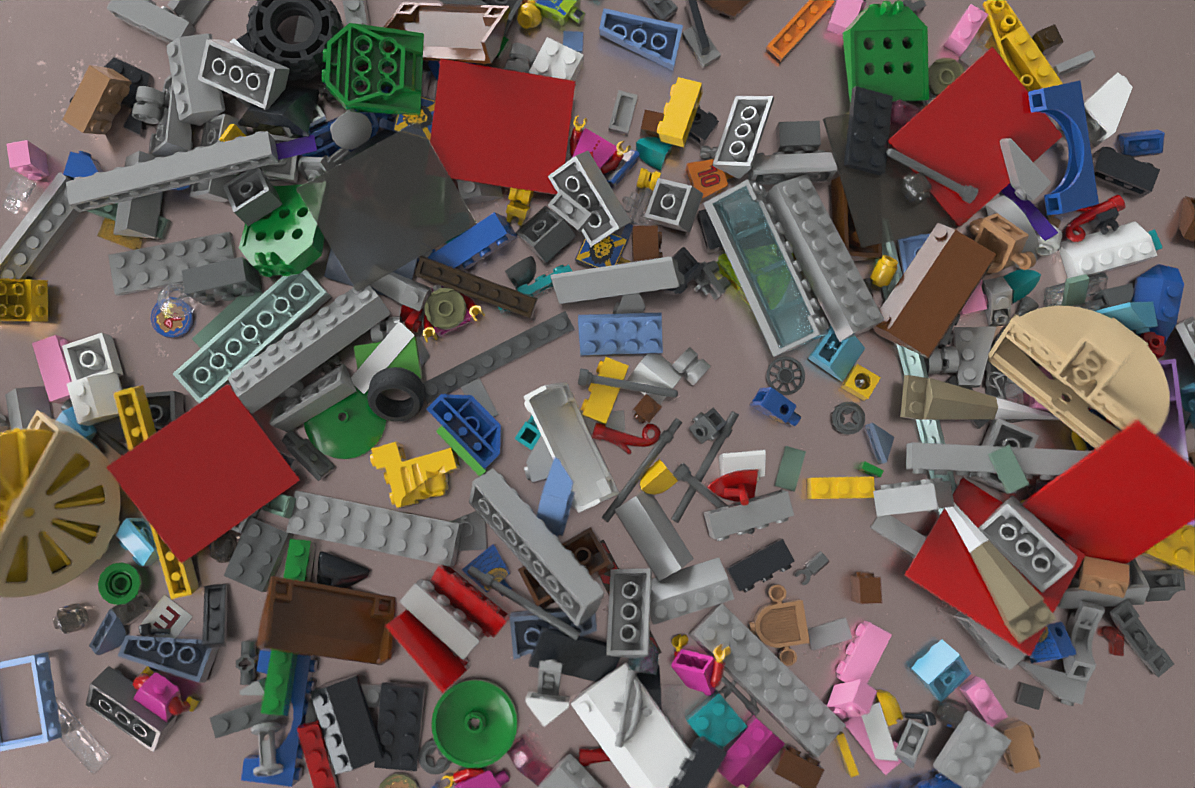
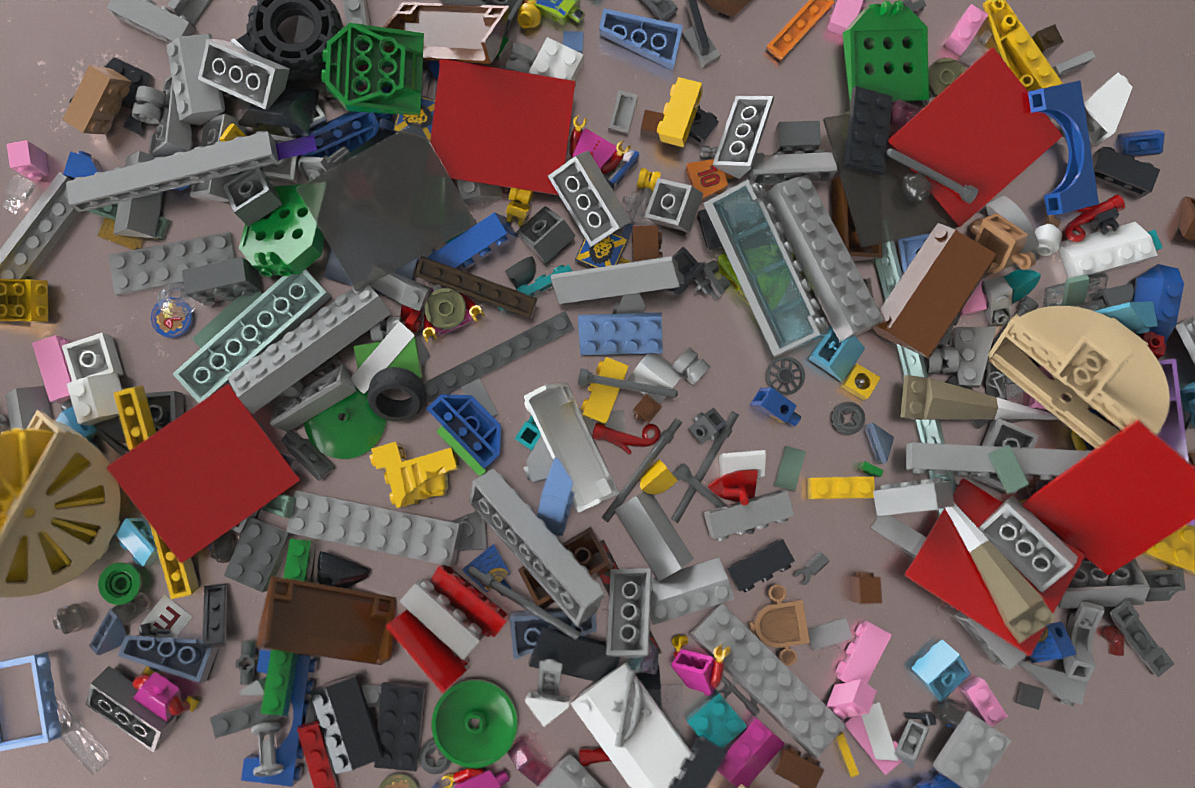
(351, 129): light grey dish -> none
(570, 210): light grey plate -> none
(653, 151): teal brick -> none
(884, 271): yellow brick -> none
(889, 706): yellow brick -> none
(1021, 752): medium nougat brick -> none
(1022, 172): light grey slope -> none
(1035, 217): dark purple sticker -> none
(1104, 576): medium nougat brick -> none

